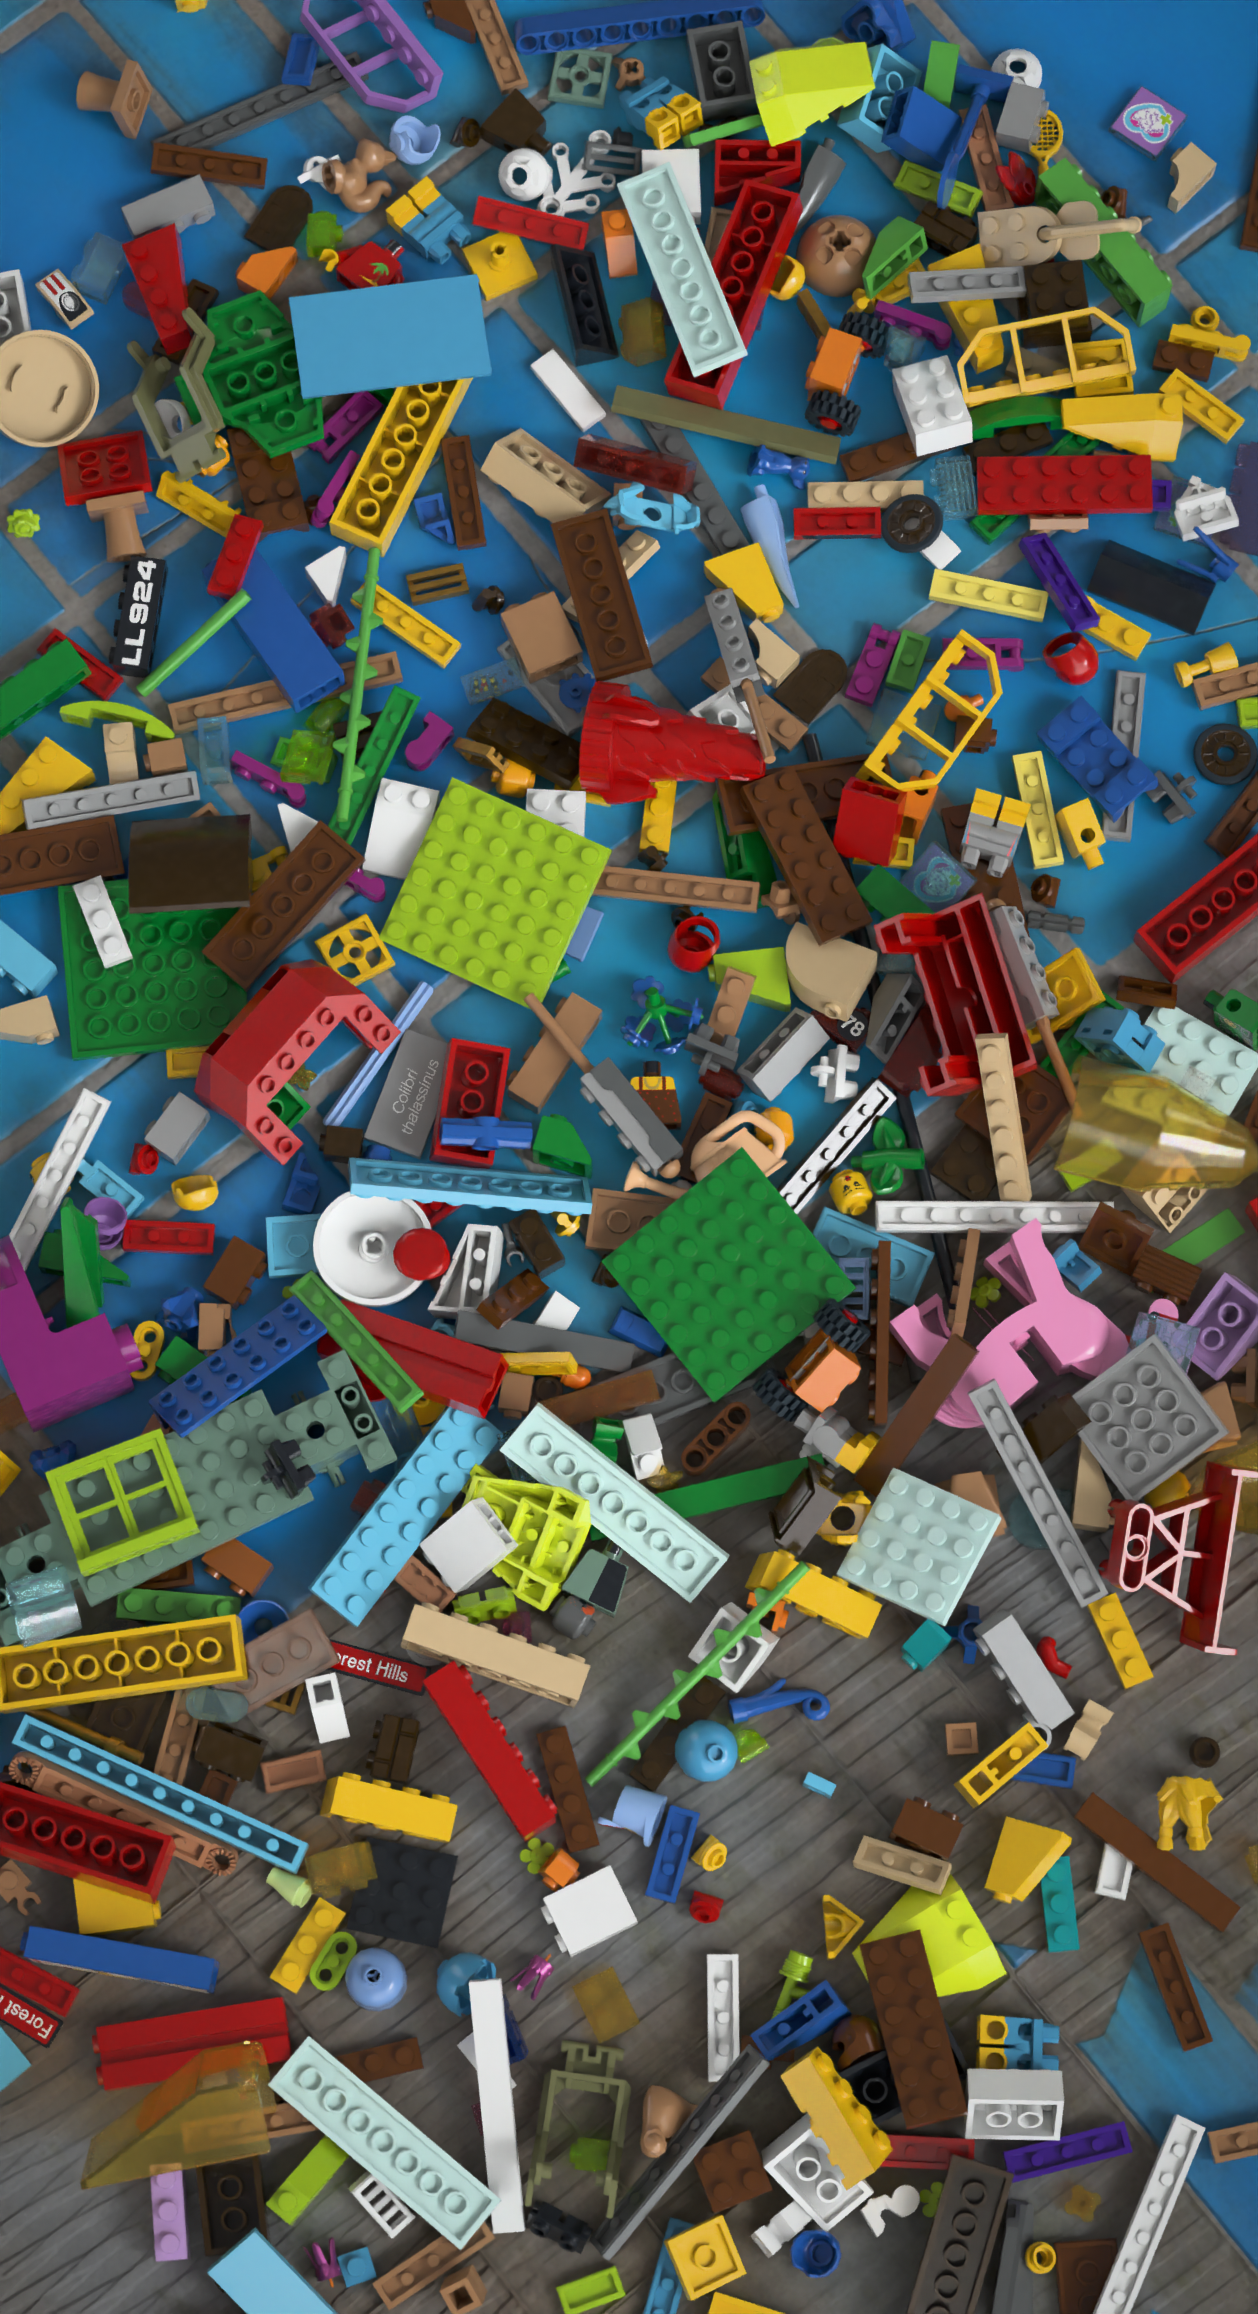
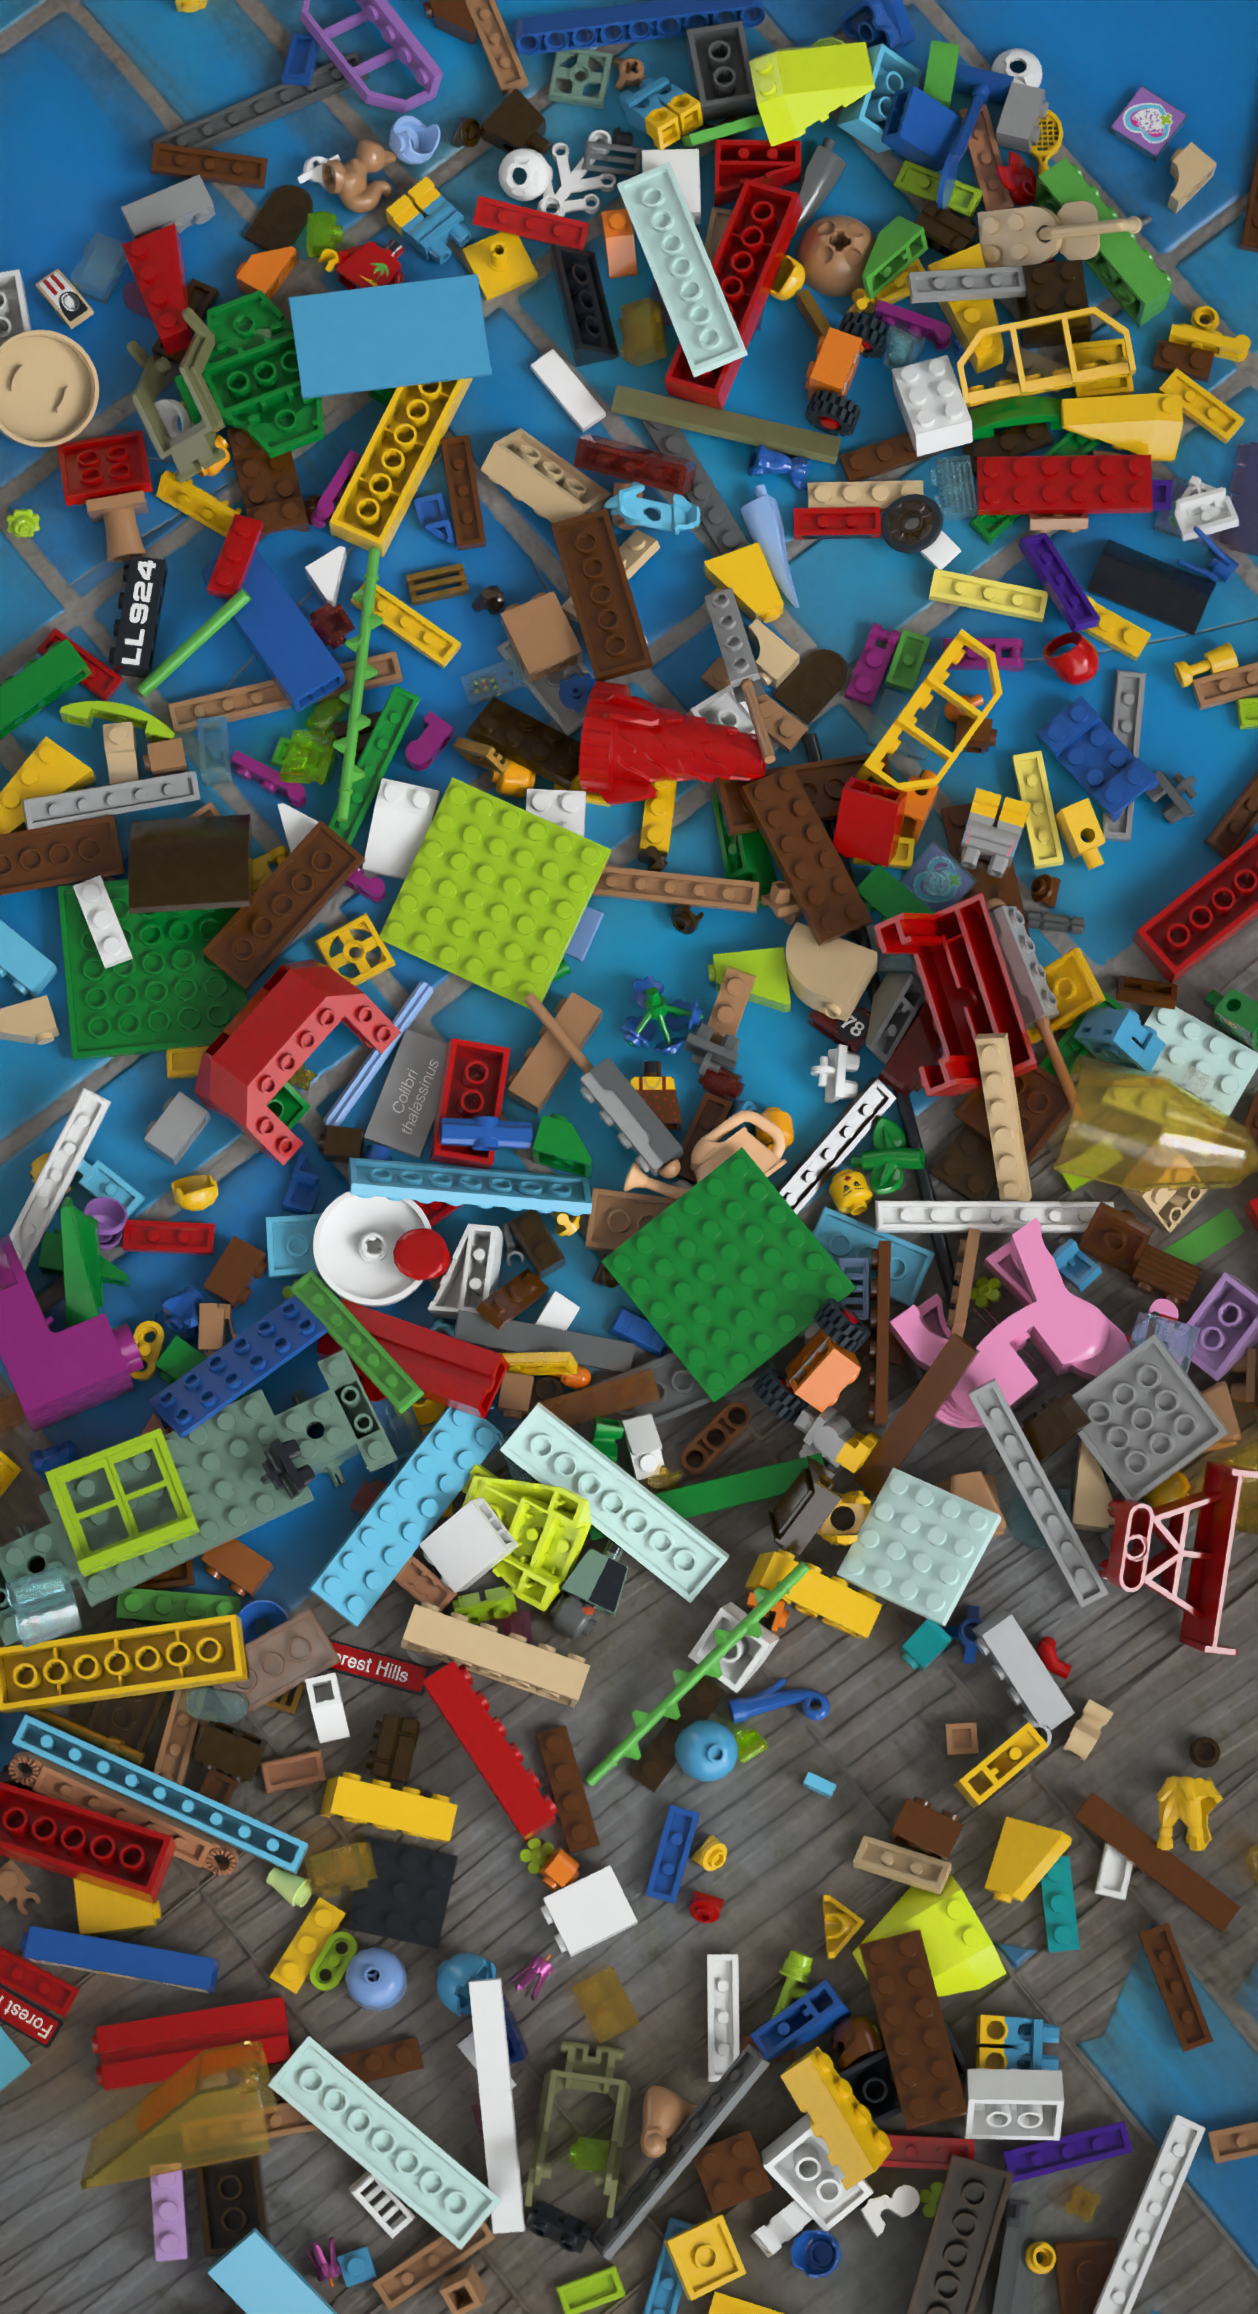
(123, 98): medium nougat plant -> none
(143, 1160): red plate -> none
(307, 2180): lime slope -> none
(347, 424): magenta plate -> none
(638, 1812): light blue hat -> none
(690, 949): red helmet -> none
(783, 1054): light grey brick -> none
(1049, 1771): blue tile -> none
(1117, 199): reddish brown plate -> none
(1120, 1641): yellow plate -> none
(1222, 771): wheel -> none

